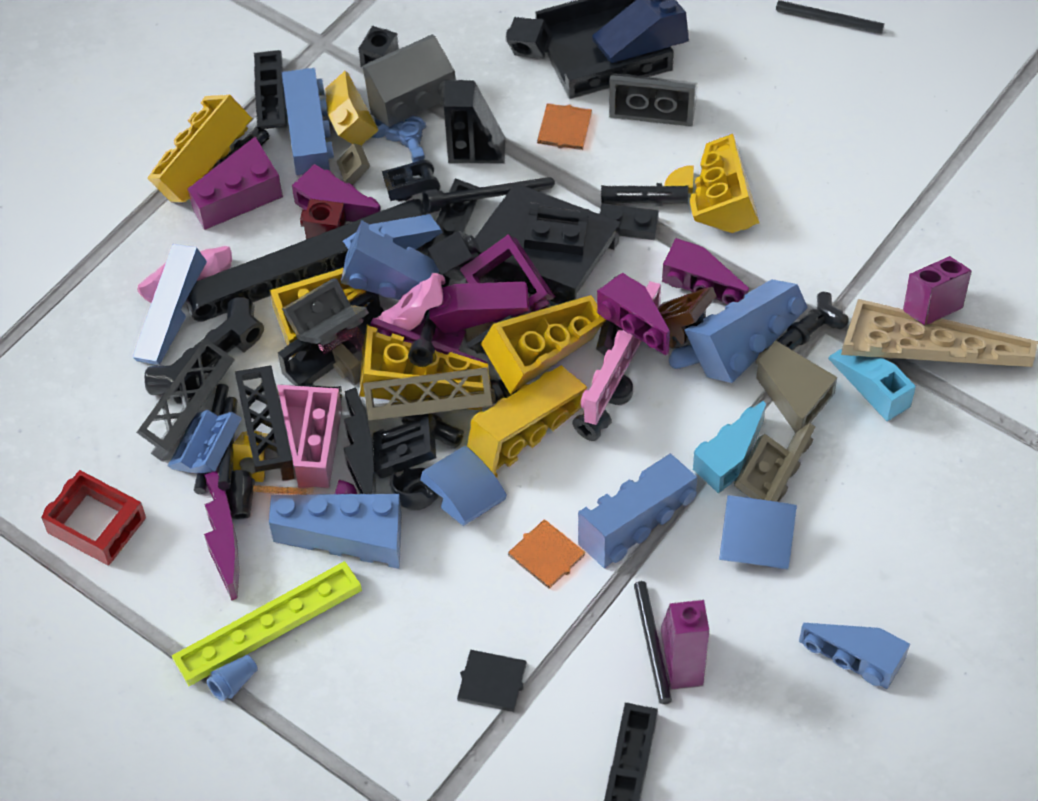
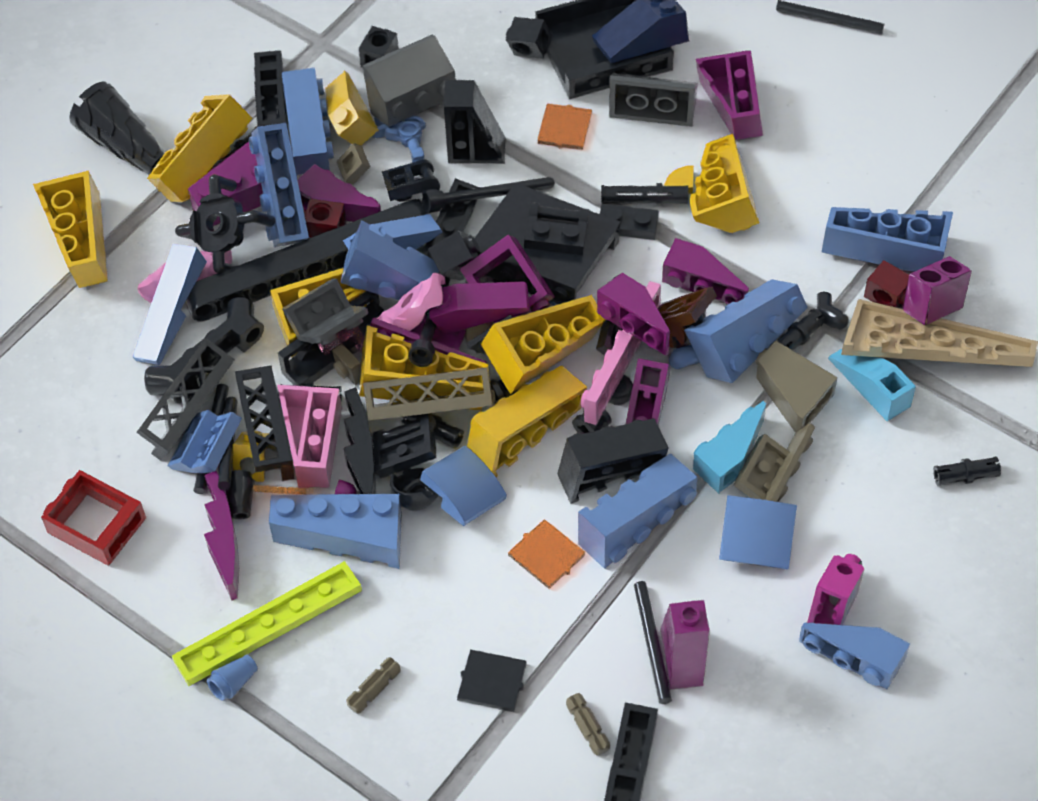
(76, 221): none -> yellow wedge
(112, 124): none -> black cone
(232, 223): none -> black plate
(279, 184): none -> medium blue brick
(373, 685): none -> dark tan axle
(588, 724): none -> dark tan axle
(609, 454): none -> black wedge
(648, 391): none -> magenta slope
(733, 91): none -> magenta wedge
(842, 581): none -> dark pink torso
(887, 285): none -> dark red brick
(899, 239): none -> medium blue wedge
(967, 471): none -> black pin

